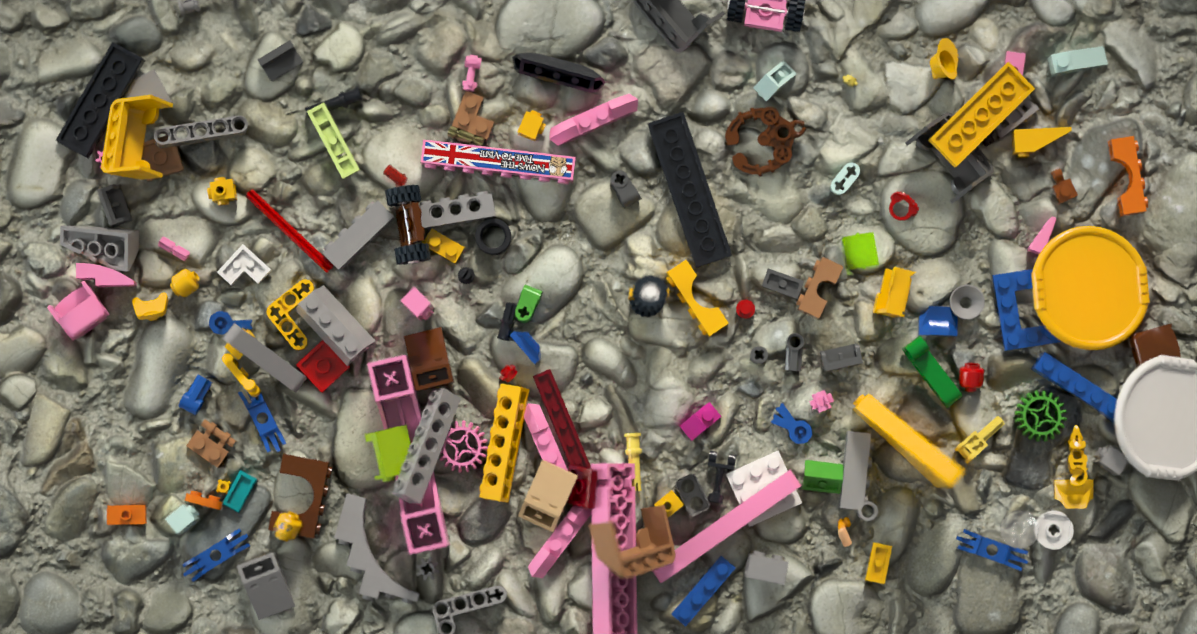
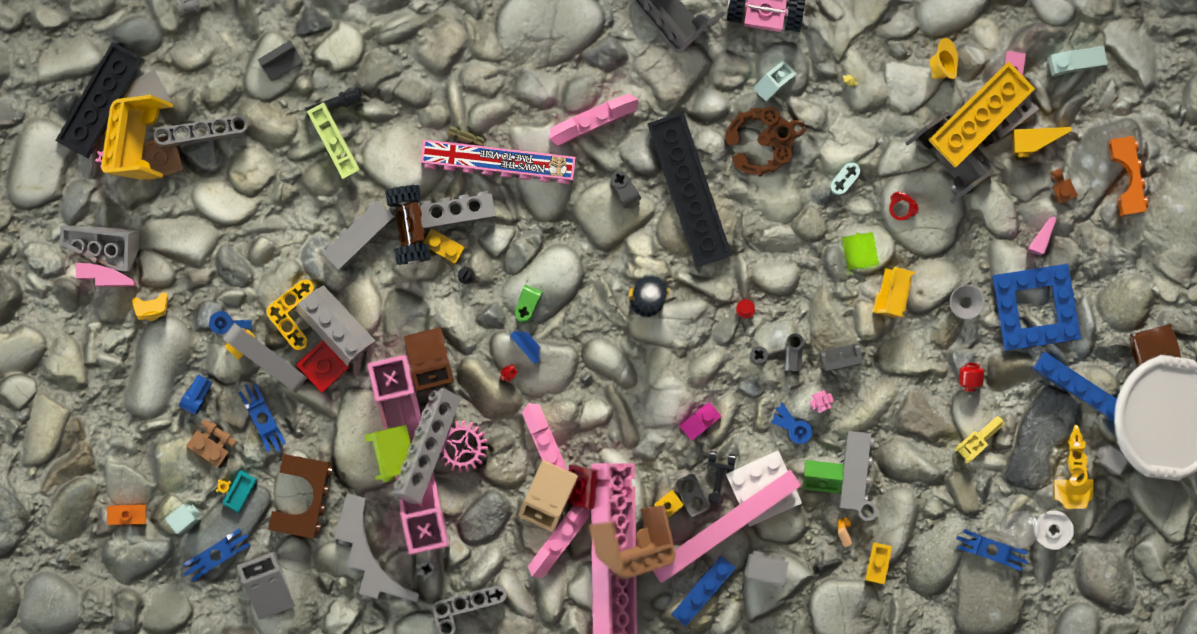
(79, 311): bright pink piece -> none
(114, 205): dark grey hinge -> none
(170, 246): bright pink piece -> none
(185, 283): yellow head -> none
(211, 501): orange plate -> none
(227, 195): yellow brick -> none
(241, 375): yellow plate -> none
(244, 261): white plate -> none
(287, 526): yellow head -> none
(293, 234): red axle -> none
(396, 176): clear red pin -> none
(418, 304): bright pink brick -> none
(467, 117): medium nougat plate -> none
(472, 63): bright pink bar -> none
(493, 222): black tyre -> none
(507, 321): black axle -> none
(511, 436): yellow brick -> none
(531, 125): yellow brick -> none
(558, 71): black brick -> none
(561, 419): dark red tile -> none
(633, 451): light yellow pin -> none
(710, 319): yellow arch -> none
(782, 283): dark grey plate -> none
(810, 302): medium nougat arch -> none
(906, 441): yellow slope -> none
(931, 371): green beam -> none
(938, 322): blue slope -> none
(1049, 420): bright green gear -> none
(1090, 288): yellow piece -> none

